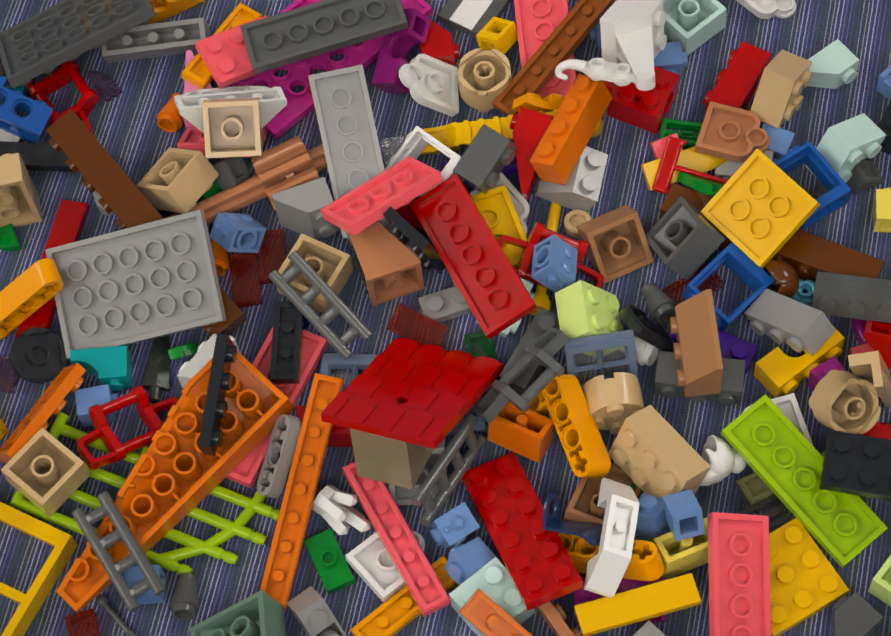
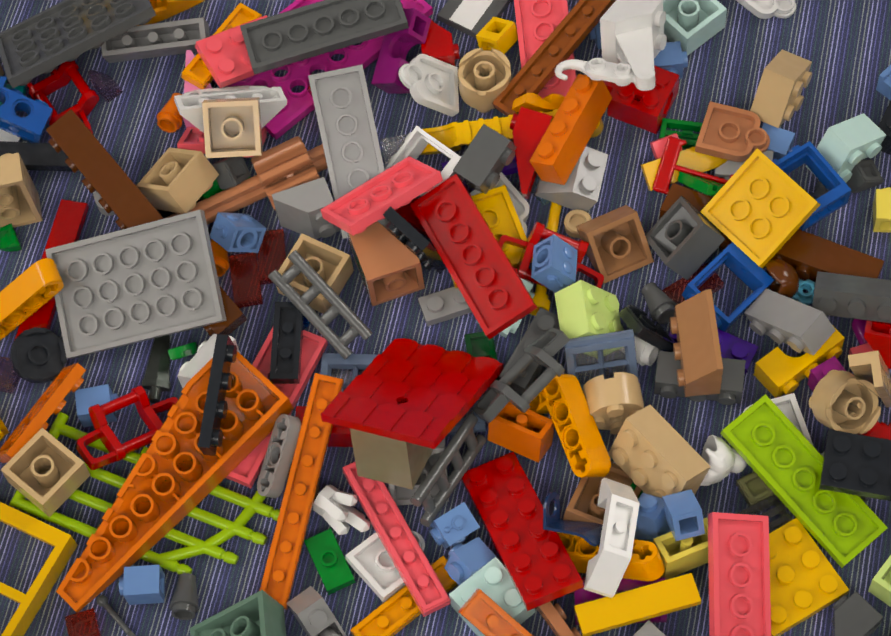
(108, 364): teal arch -> none
(136, 555): dark grey bar -> none
(417, 326): clear red tile -> none
(740, 79): red brick -> none
(833, 66): light aqua slope -> none

